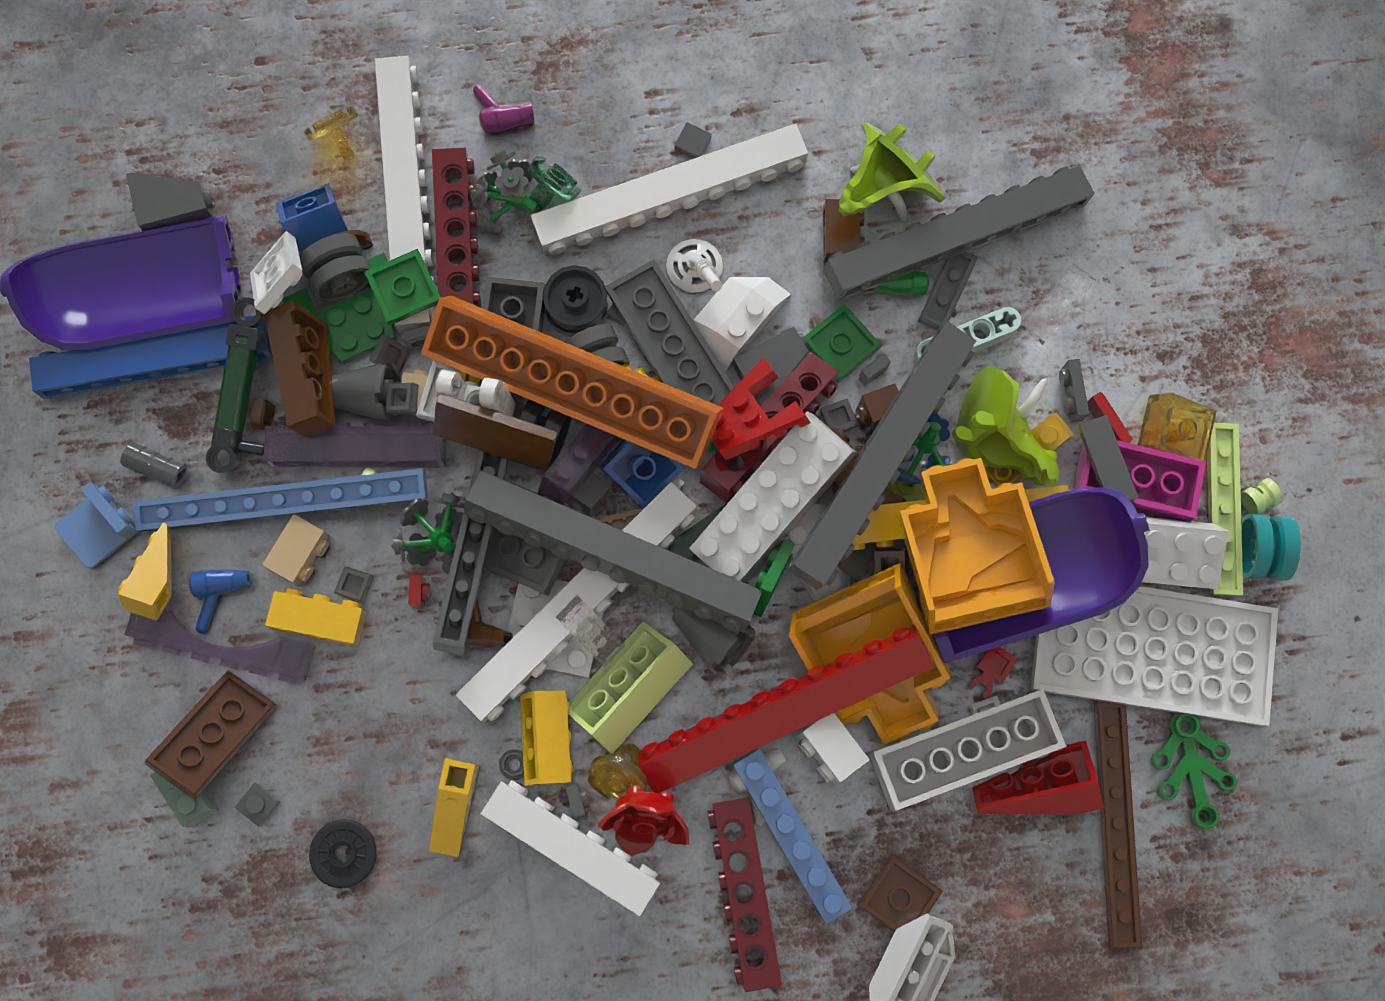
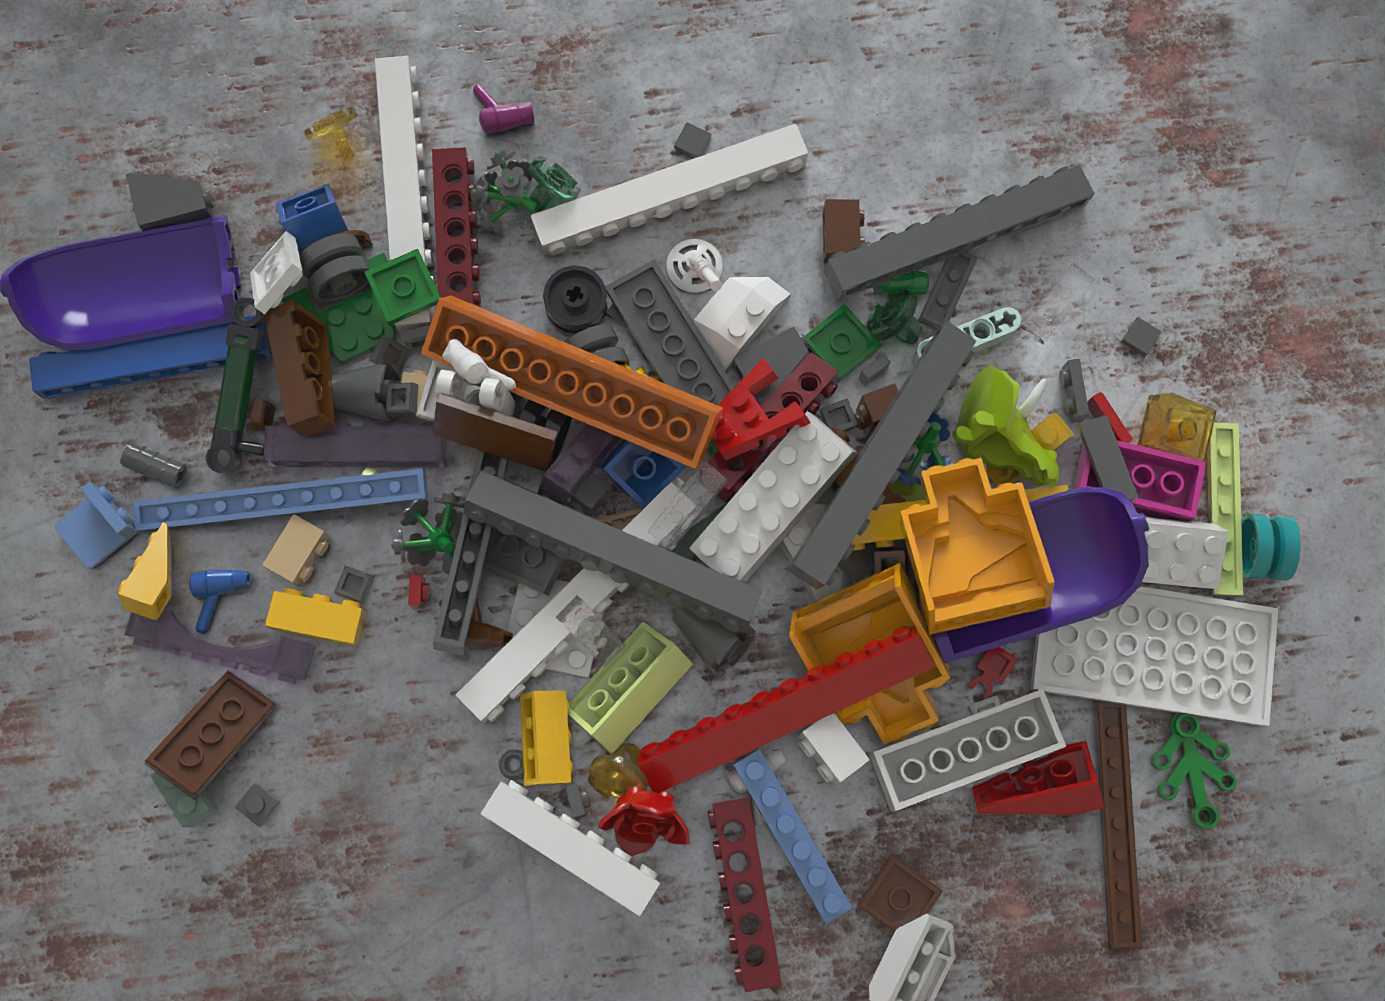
(323, 853): black wheel -> none
(452, 806): yellow slope -> none
(471, 366): none -> white piece
(516, 301): dark grey brick -> none
(687, 505): none -> clear tile
(772, 574): green plate -> none
(885, 172): lime animal -> none
(896, 318): none -> clear green tile
(1141, 337): none -> dark grey tile
(1263, 496): yellowish green wheel -> none

